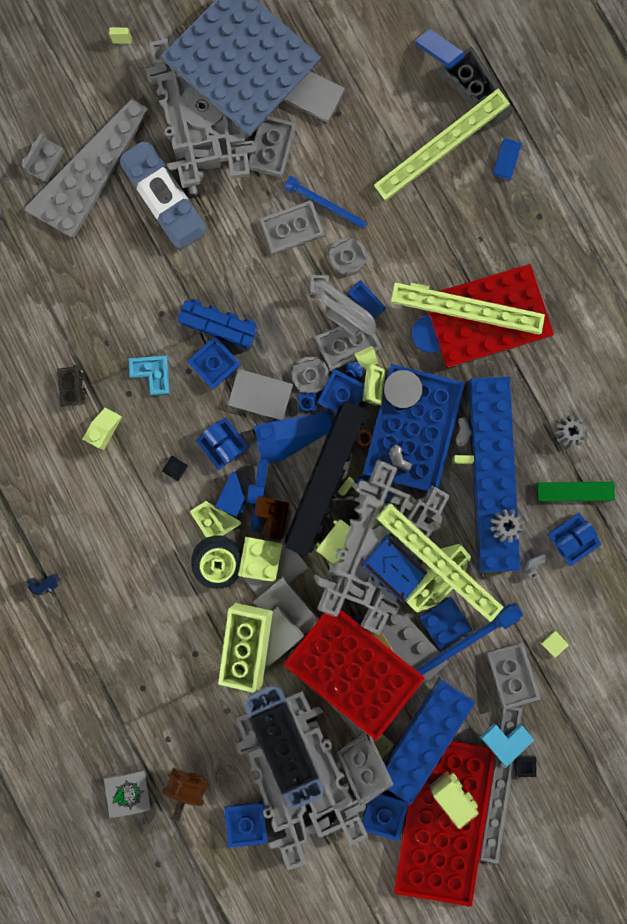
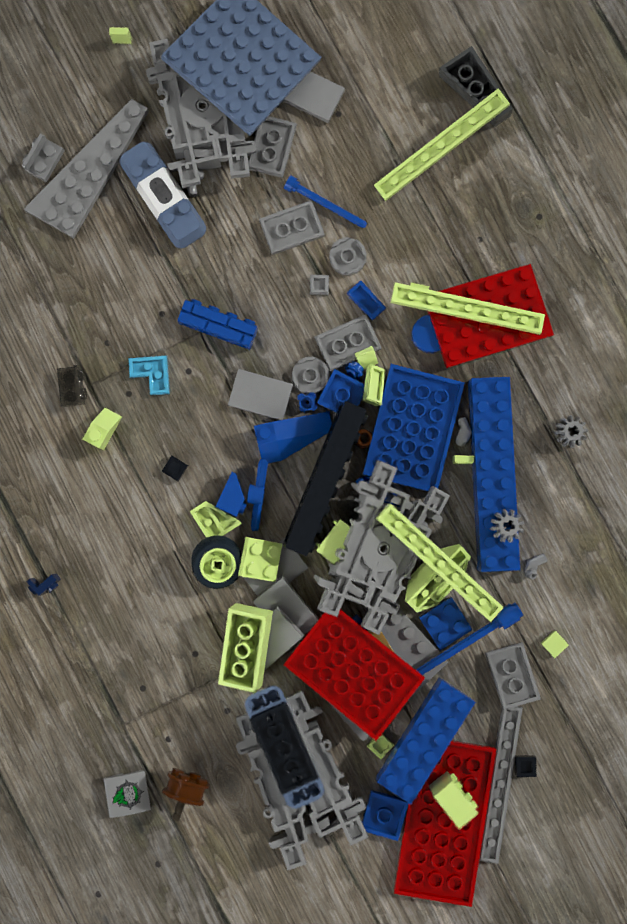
(214, 363): blue plate -> none
(222, 443): blue plate -> none
(245, 824): blue plate -> none
(275, 512): reddish brown plate -> none
(345, 312): light grey bar -> none
(345, 487): yellowish green tile -> none
(364, 769): light grey tile -> none
(394, 568): blue tile -> none
(397, 460): light grey arm -> none
(402, 389): light grey tile -> none
(439, 48): tile -> none
(507, 158): blue tile -> none
(508, 747): medium azure tile -> none
(574, 539): blue plate -> none
(575, 491): green tile -> none

